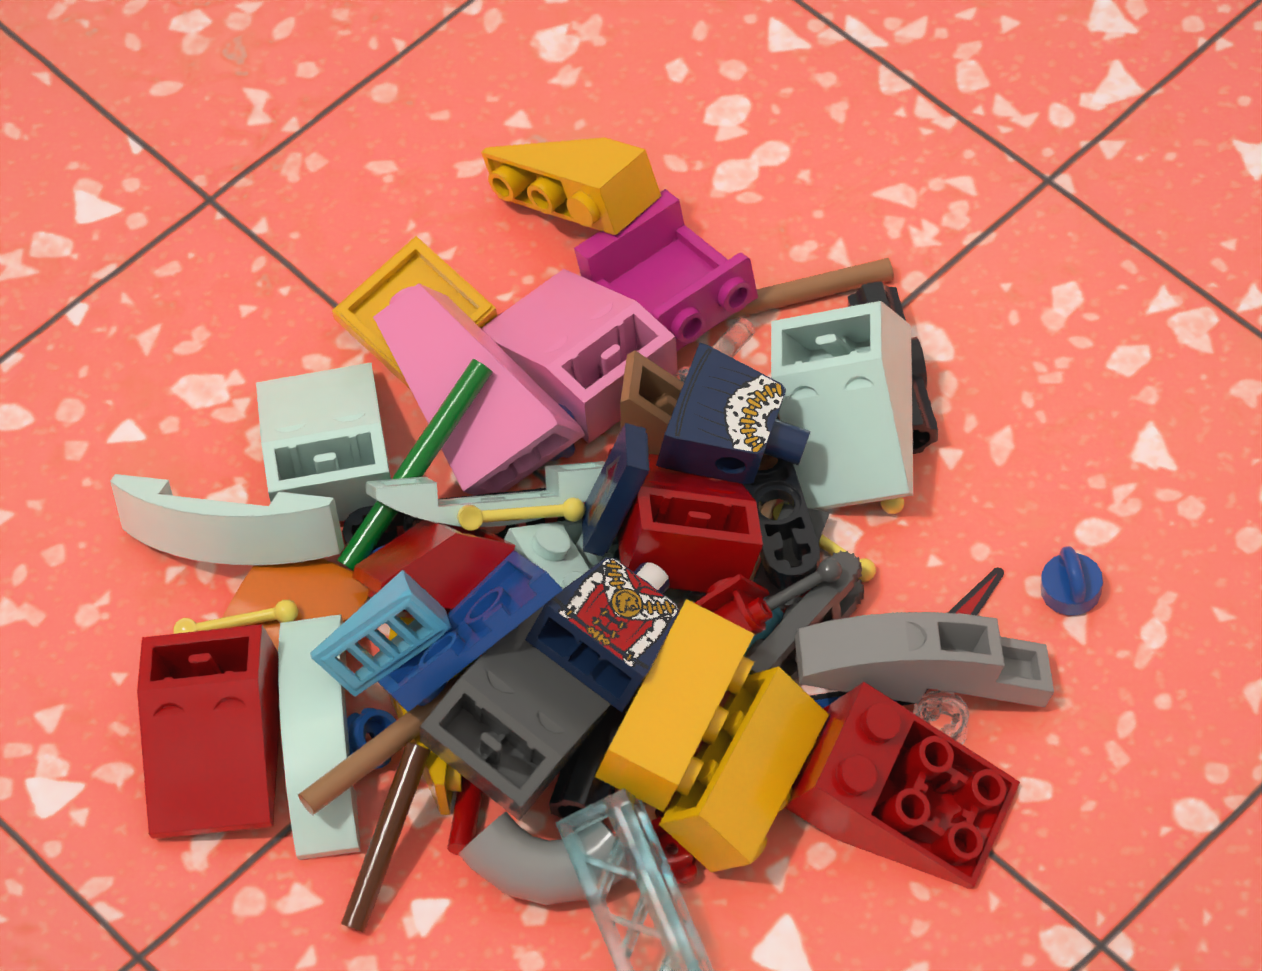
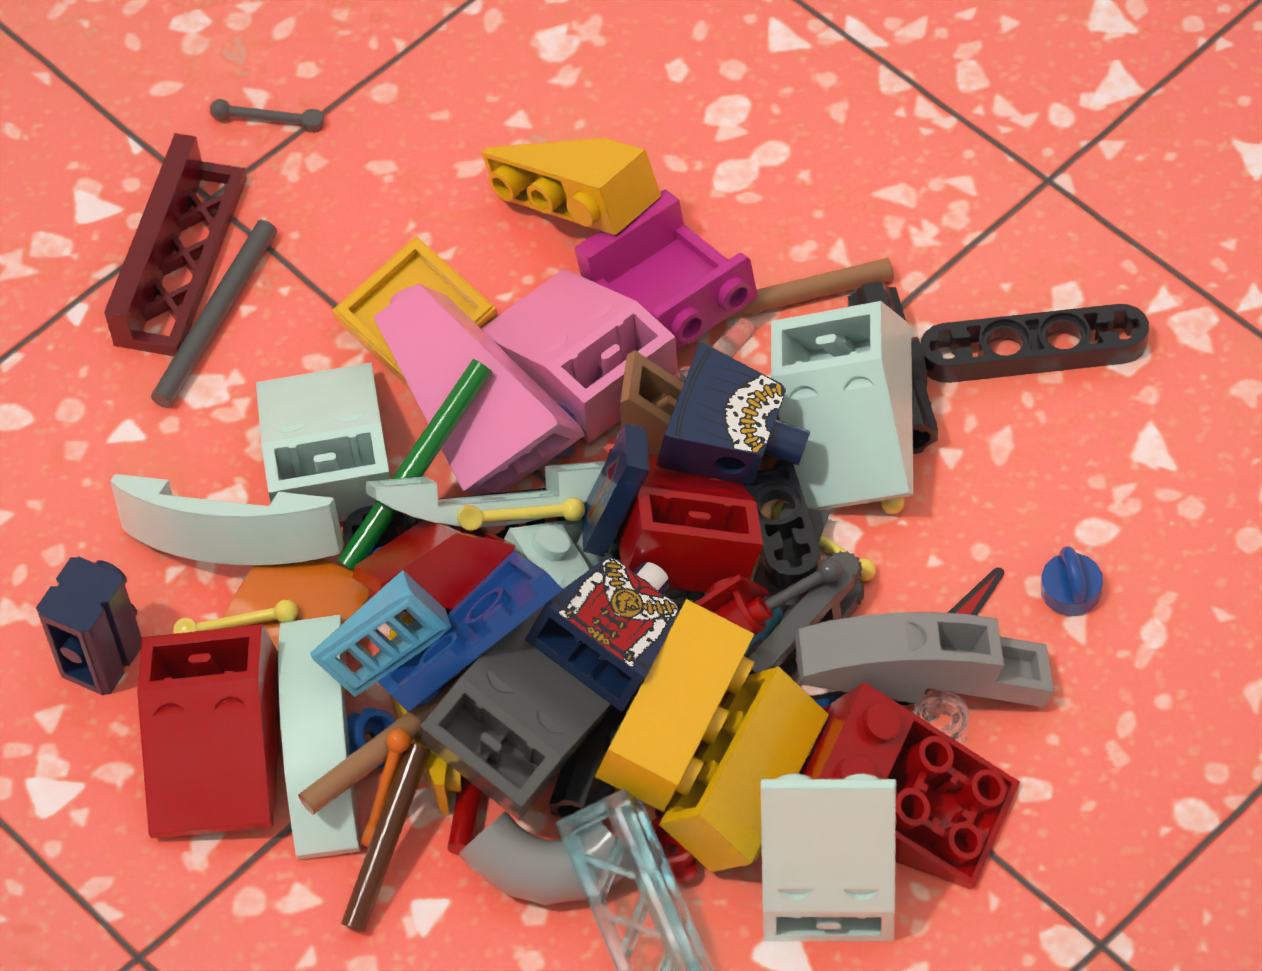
(90, 624): none -> dark blue brick
(158, 236): none -> dark red fence
(213, 314): none -> dark grey bar
(311, 119): none -> dark grey hinge
(398, 741): none -> orange hinge
(828, 858): none -> light aqua slope
(1035, 352): none -> black beam

